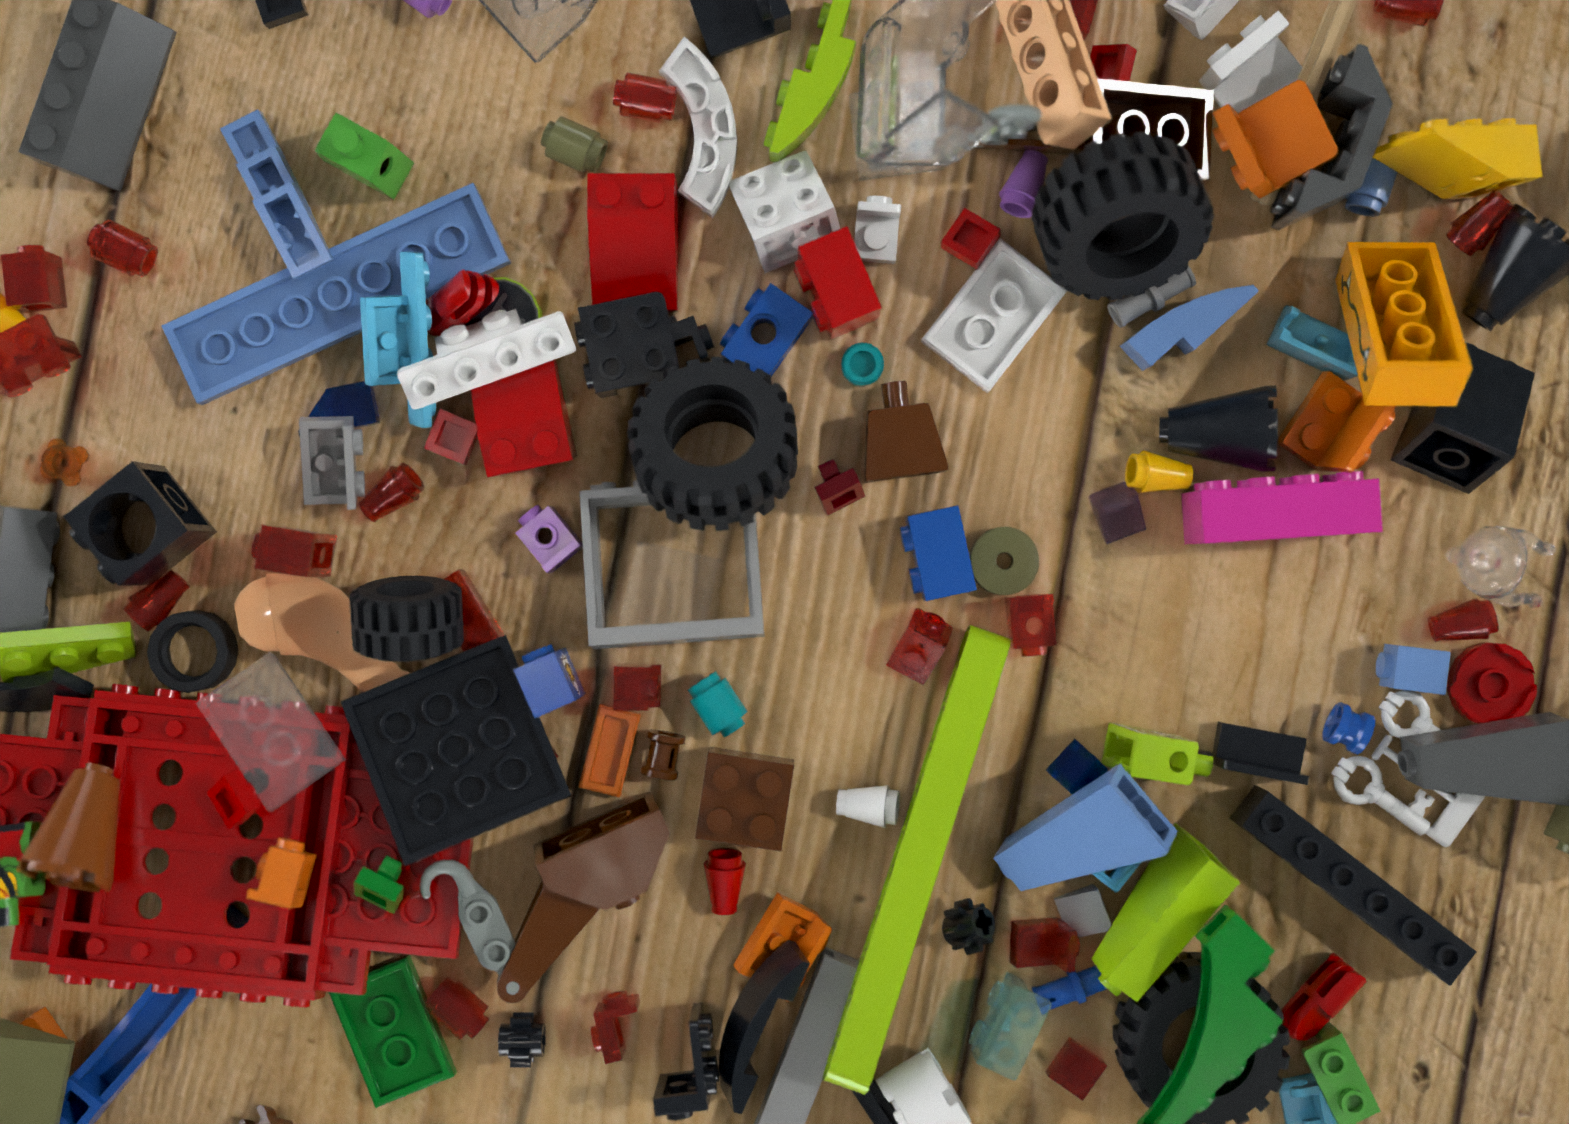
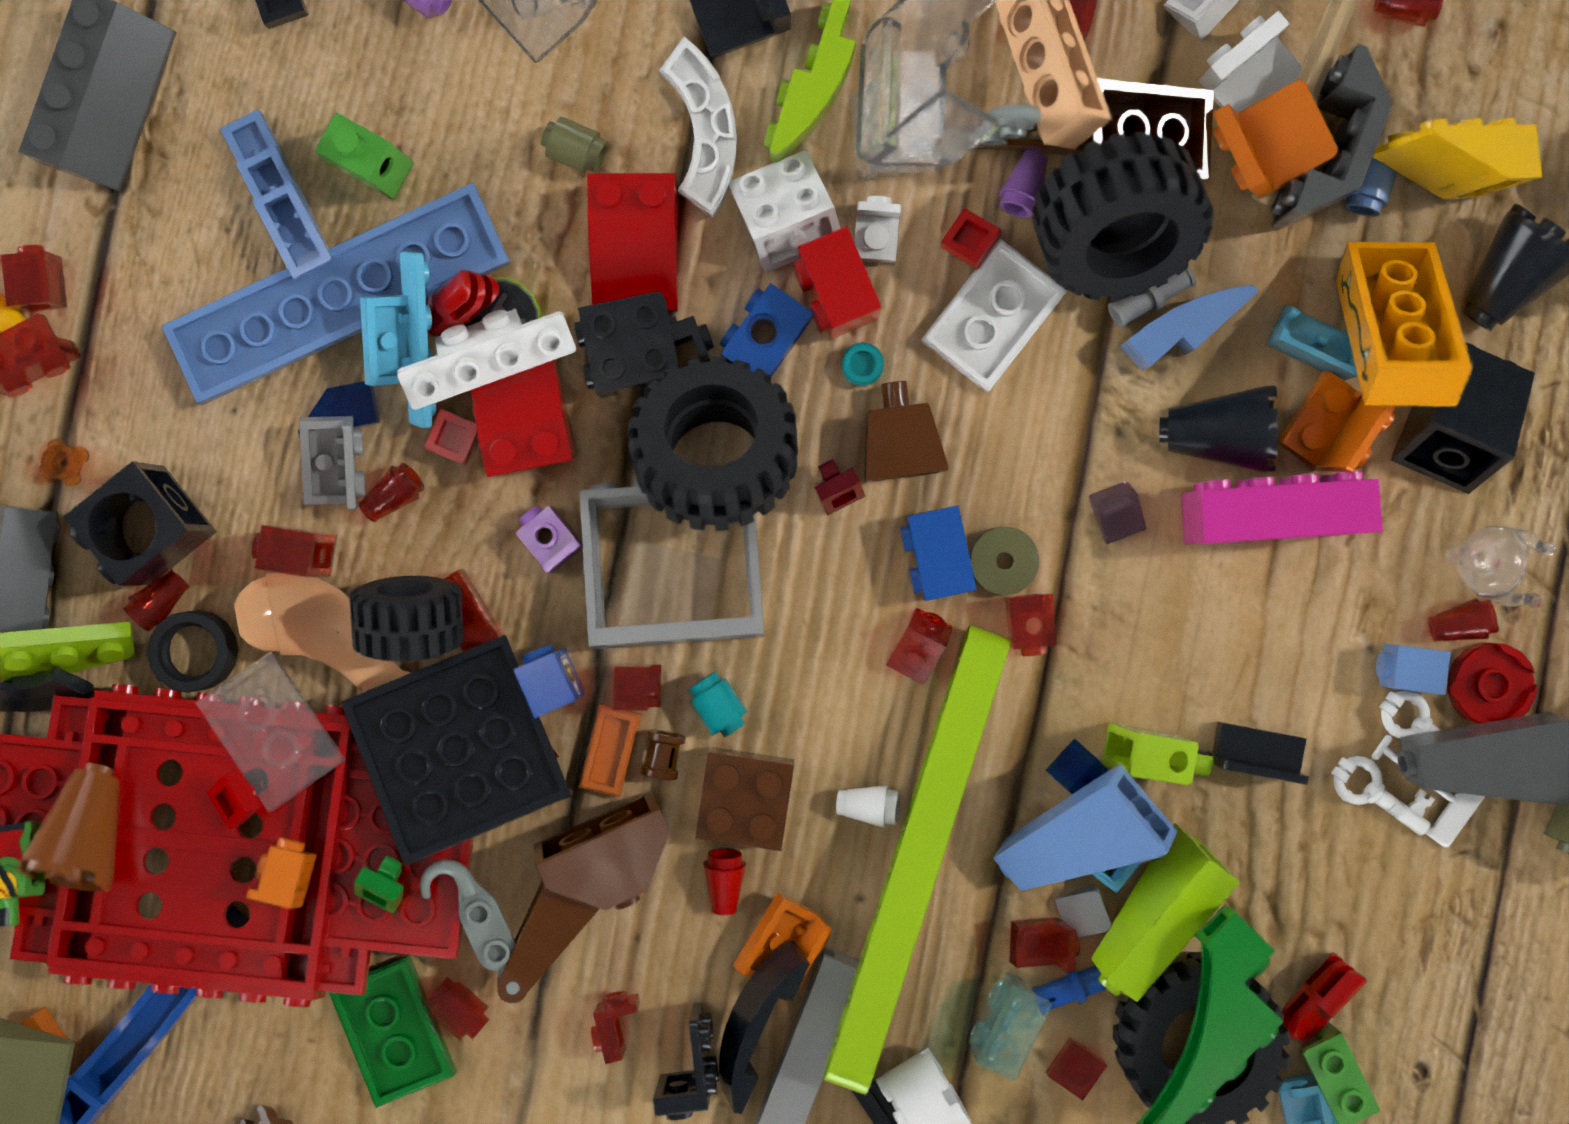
(122, 248): clear red brick -> none
(522, 1040): black gear -> none
(645, 97): clear red brick -> none
(968, 926): black gear -> none
(1113, 61): red plate -> none
(1156, 473): yellow cone -> none
(1348, 728): blue wheel -> none
(1352, 885): black brick -> none
(1478, 224): clear red cone -> none

